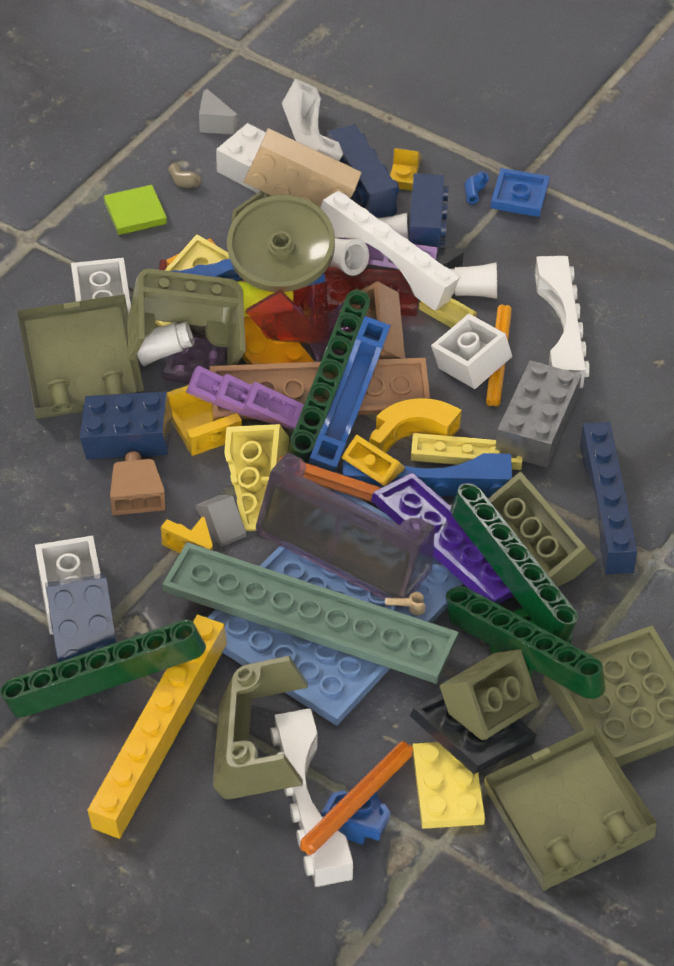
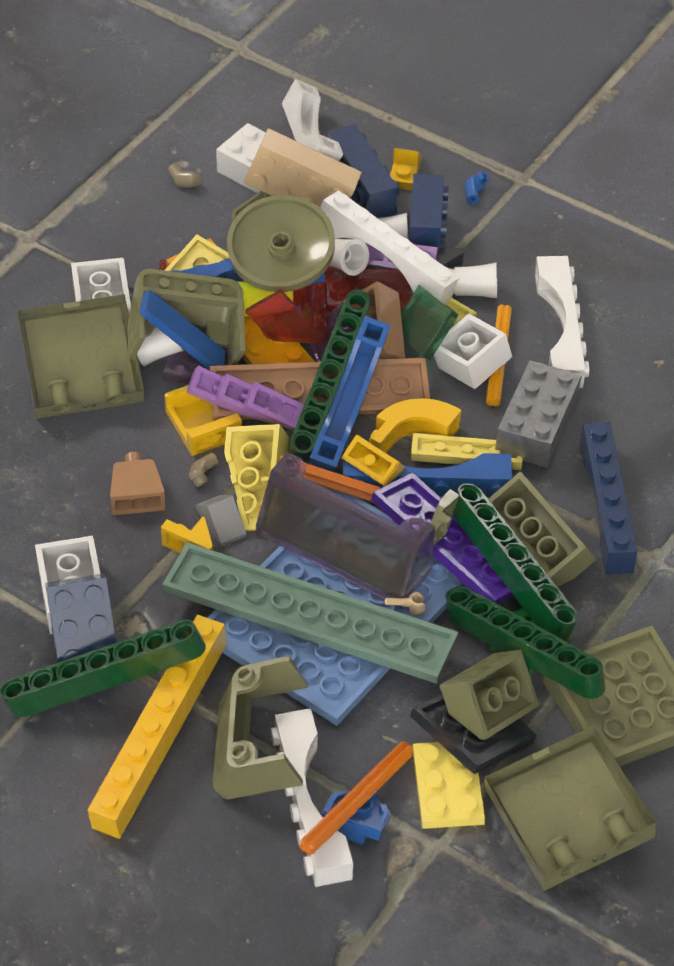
(126, 424): dark blue brick -> none
(135, 209): lime tile -> none
(181, 331): none -> blue tile
(200, 466): none -> dark tan arm
(216, 116): light grey slope -> none
(426, 322): none -> clear green tile
(443, 514): none -> olive slope
(520, 192): blue plate -> none

